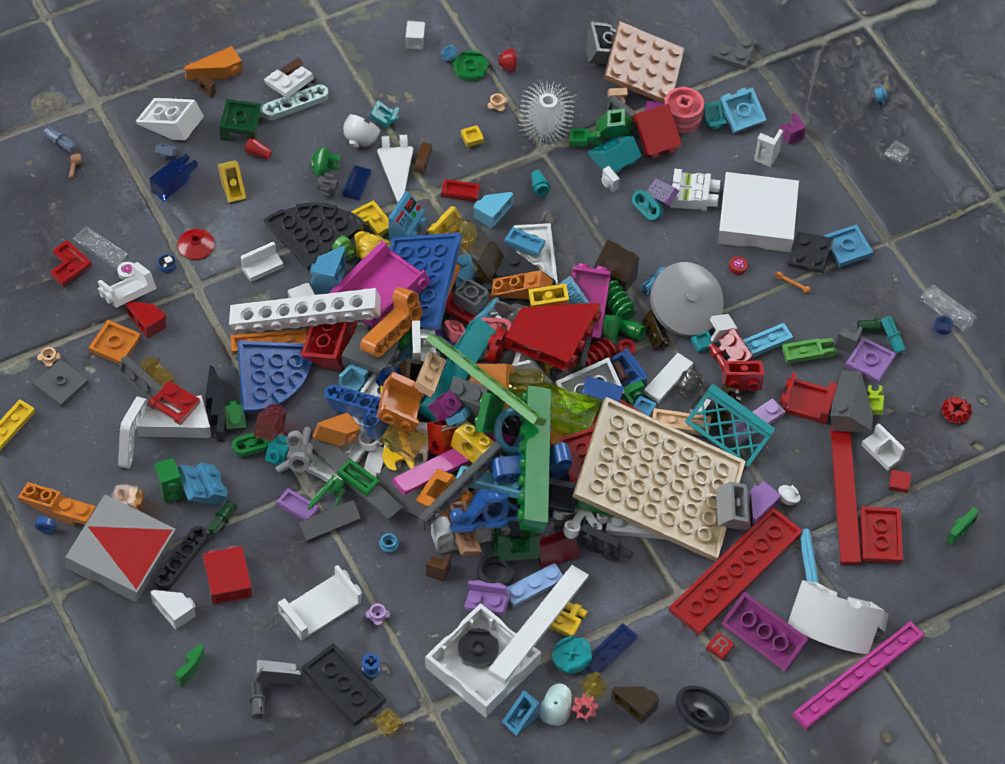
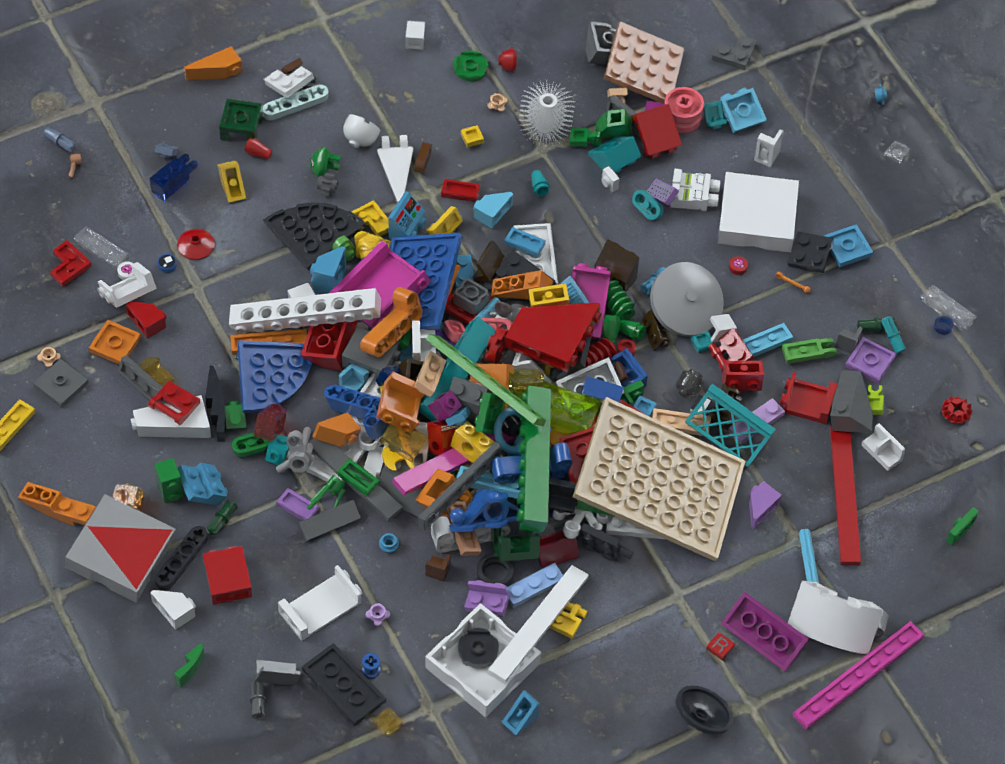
(45, 525): blue tile -> none
(127, 431): white beam -> none
(171, 117): white slope -> none
(206, 86): reddish brown tile -> none
(261, 262): white panel -> none
(357, 182): clear blue tile -> none
(383, 115): teal bracket -> none
(449, 53): dark azure plate -> none
(466, 229): clear yellow brick -> none
(557, 713): light aqua cap -> none
(572, 654): teal tile -> none
(581, 712): coral gear -> none
(593, 685): clear yellow tile -> none
(611, 648): clear blue tile -> none
(636, 701): dark brown slope -> none
(667, 378): white tile -> none
(733, 506): light grey slope -> none
(735, 571): red plate -> none
(789, 494): white hat -> none
(794, 130): magenta panel -> none
(881, 535): red plate -> none
(899, 481): red tile -> none

